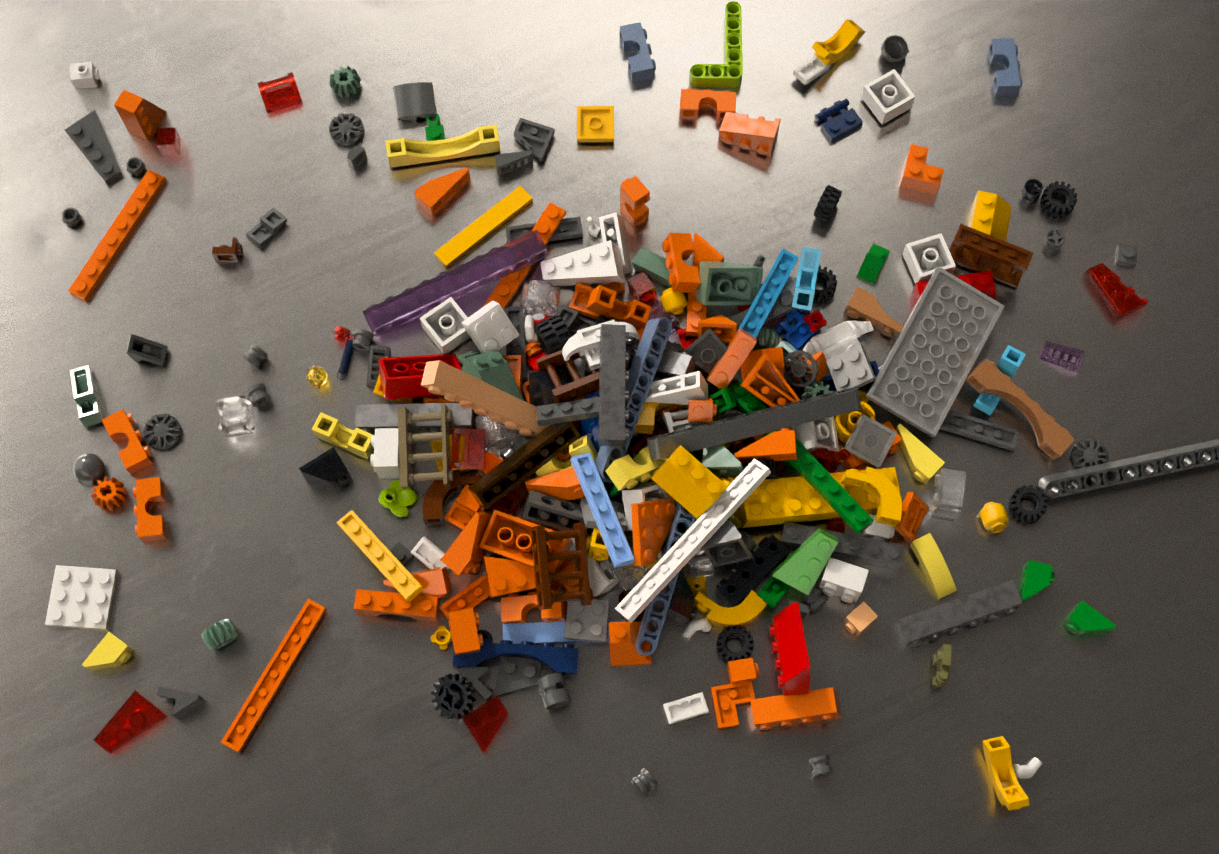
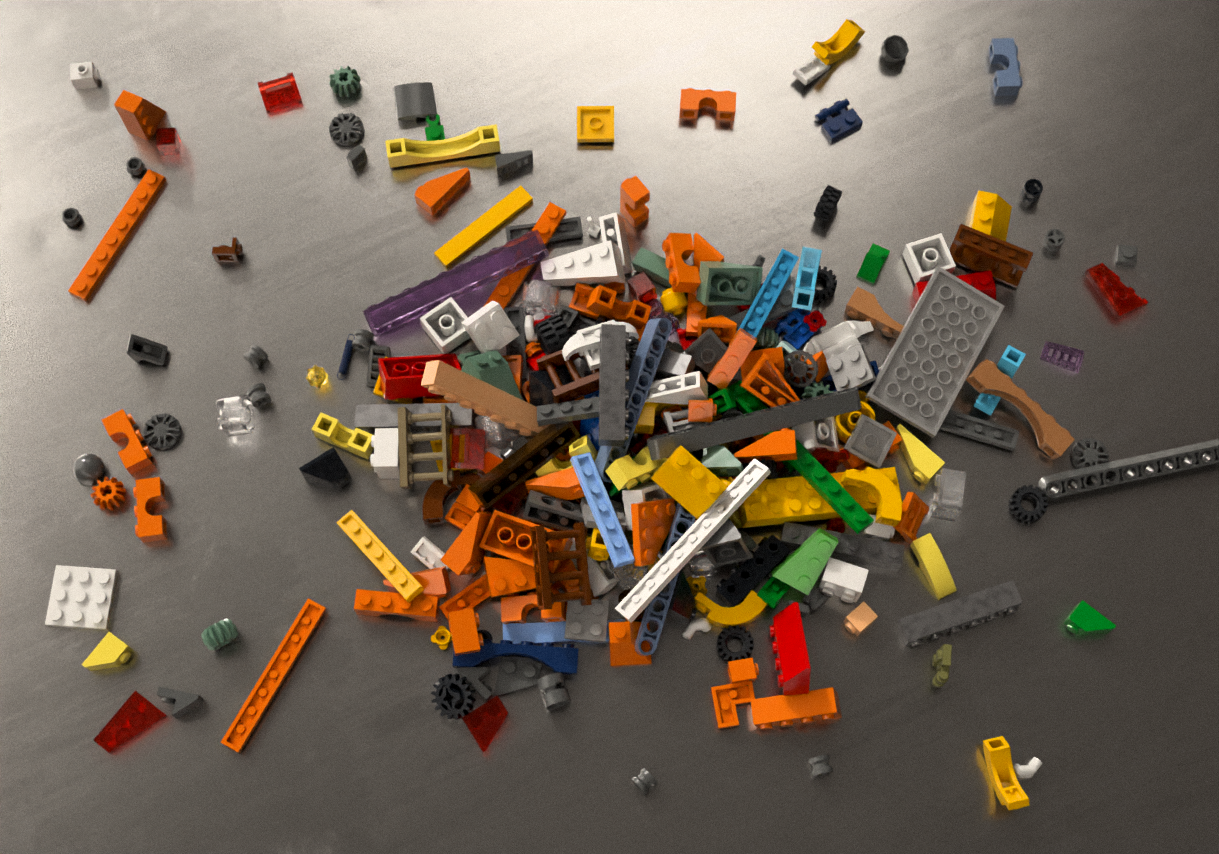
(86, 396): sand green slope -> none
(93, 143): dark grey wing -> none
(267, 228): dark grey slope -> none
(341, 333): clear red plate -> none
(400, 499): lime plate -> none
(402, 554): dark grey plate -> none
(534, 137): dark grey wing -> none
(634, 38): sand blue arch -> none
(685, 708): white plate -> none
(735, 52): lime beam -> none
(749, 132): orange wedge -> none
(888, 96): white brick -> none
(919, 175): orange brick -> none
(994, 517): yellow head -> none
(1035, 579): green slope -> none
(1062, 190): black tyre -> none

